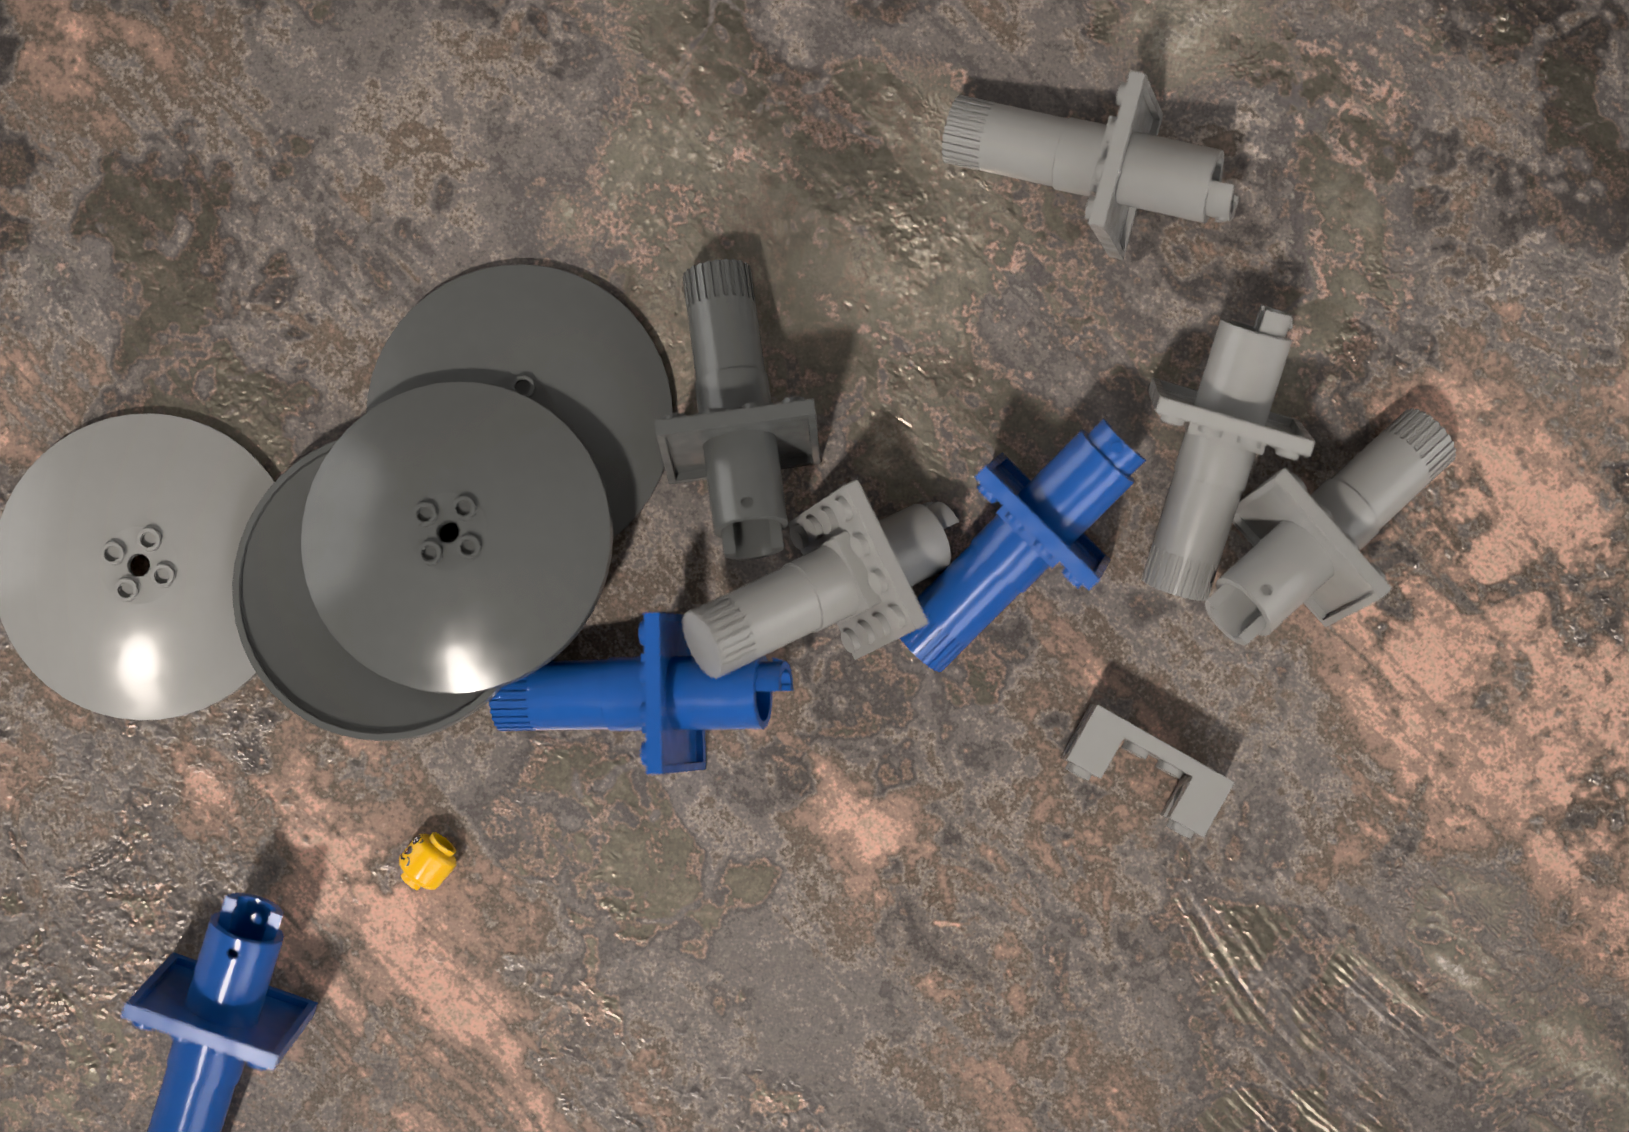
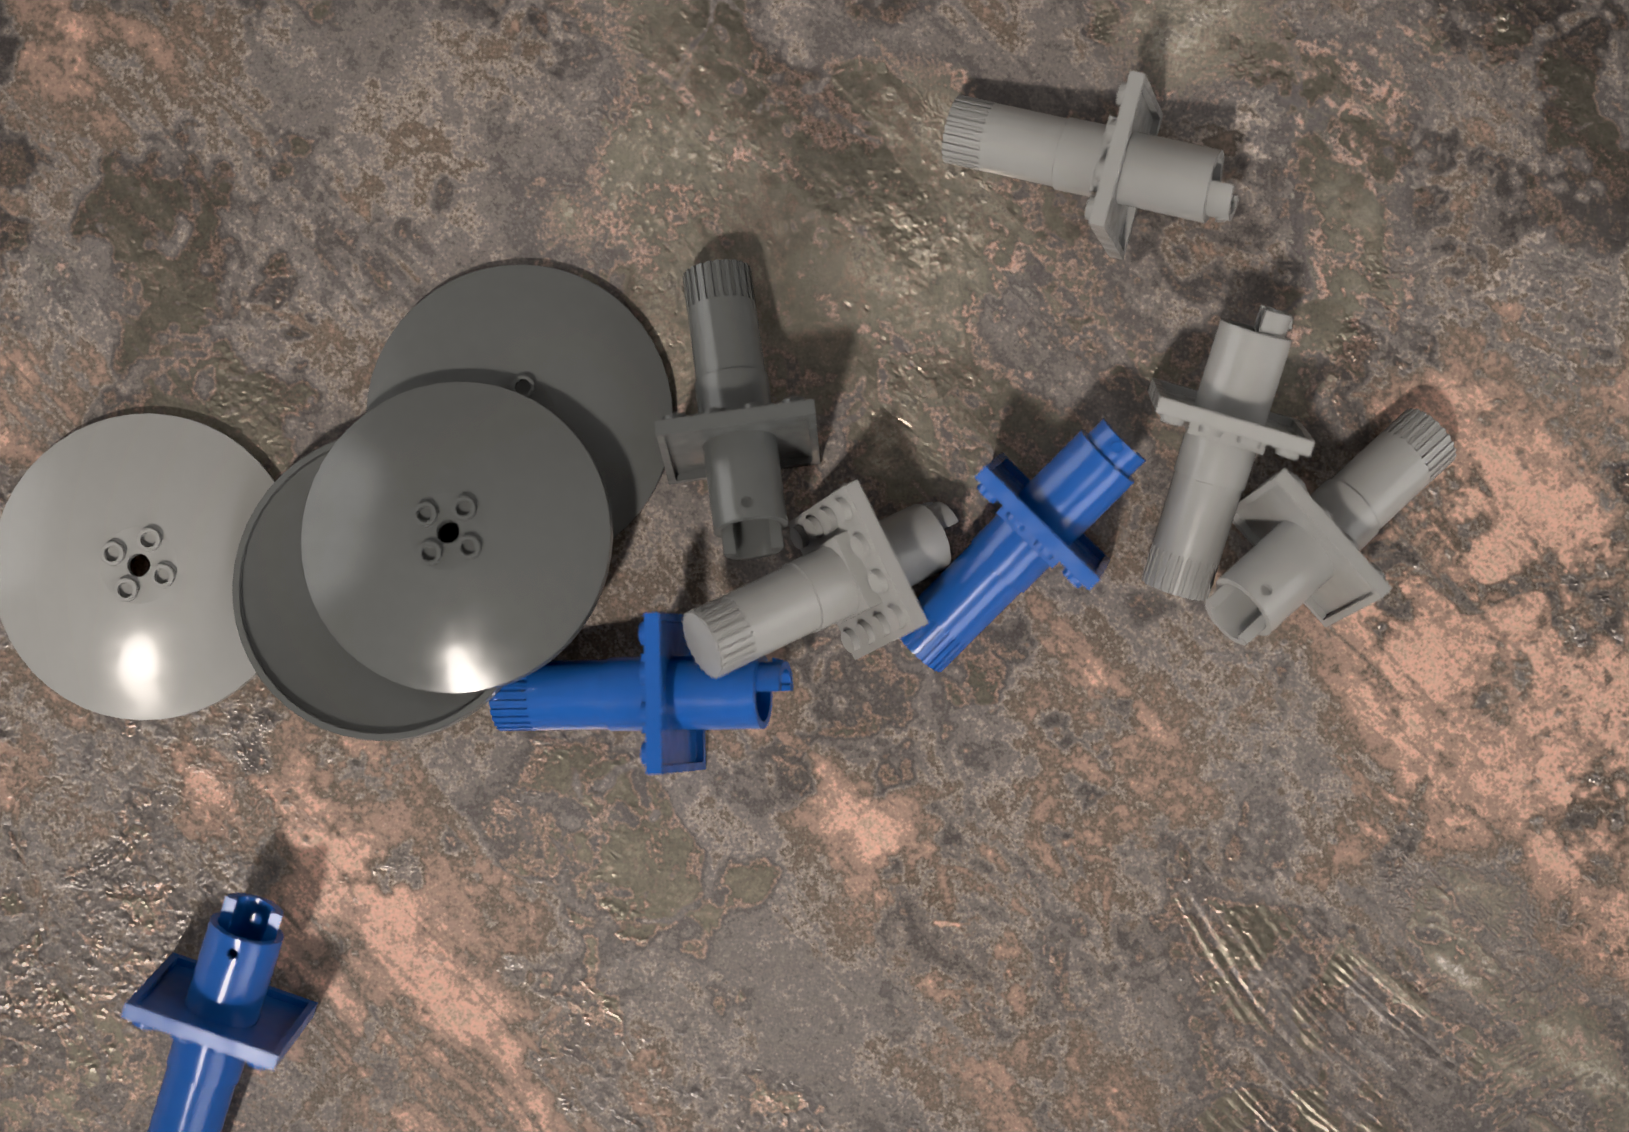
(427, 861): yellow head -> none
(1198, 792): light grey plate -> none

